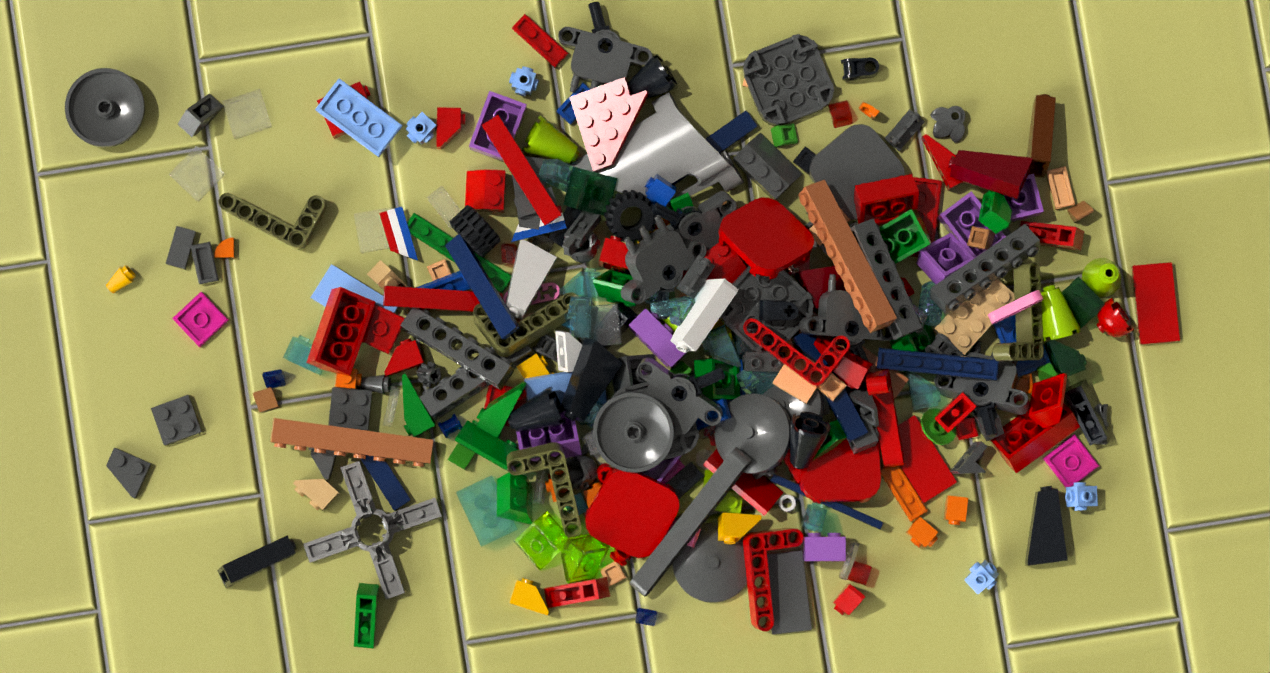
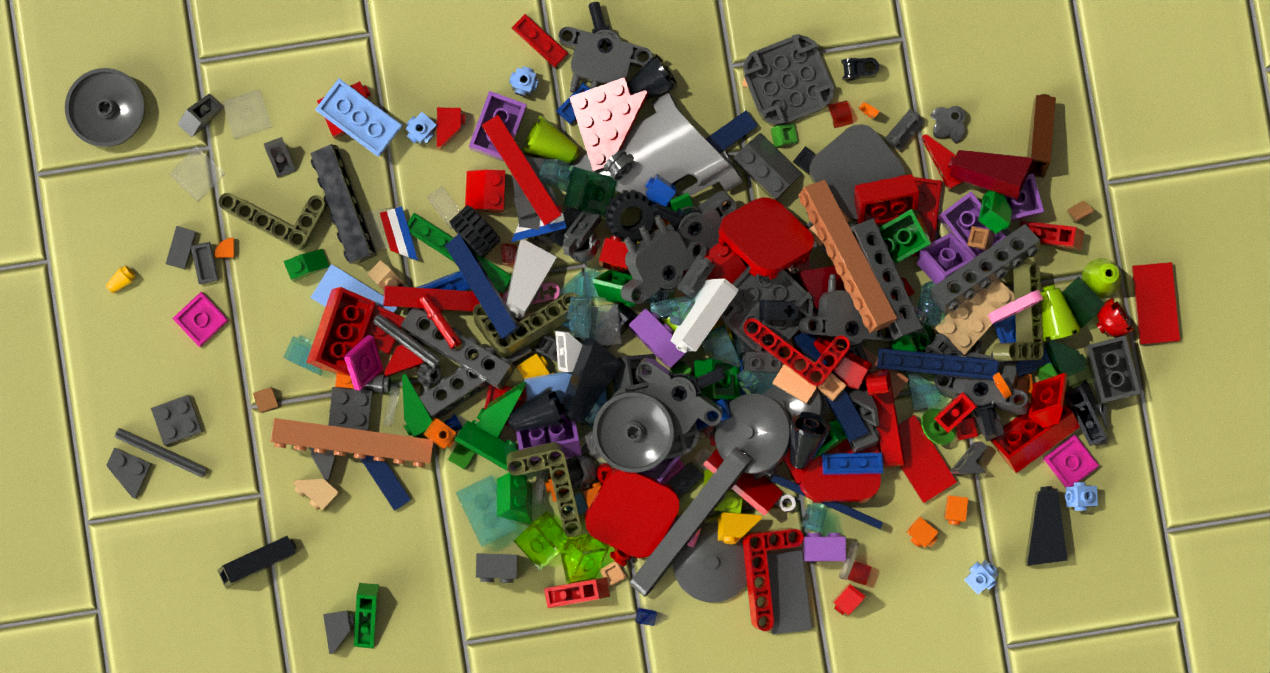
(160, 452): none -> dark grey axle
(274, 378): clear blue slope -> none
(279, 157): none -> dark grey slope
(306, 264): none -> green slope
(337, 628): none -> dark grey slope
(343, 204): none -> black brick
(363, 362): none -> dark pink tile
(392, 522): light grey piece -> none
(406, 340): none -> dark grey axle
(435, 314): none -> red pin
(439, 270): light nougat tile -> none
(440, 434): none -> orange brick
(497, 566): none -> dark grey brick
(528, 597): yellow slope -> none
(619, 165): none -> dark grey wheel
(852, 463): none -> blue tile
(903, 492): orange tile -> none
(1001, 385): none -> orange tile
(1060, 187): light nougat tile -> none
(1112, 370): none -> dark grey brick

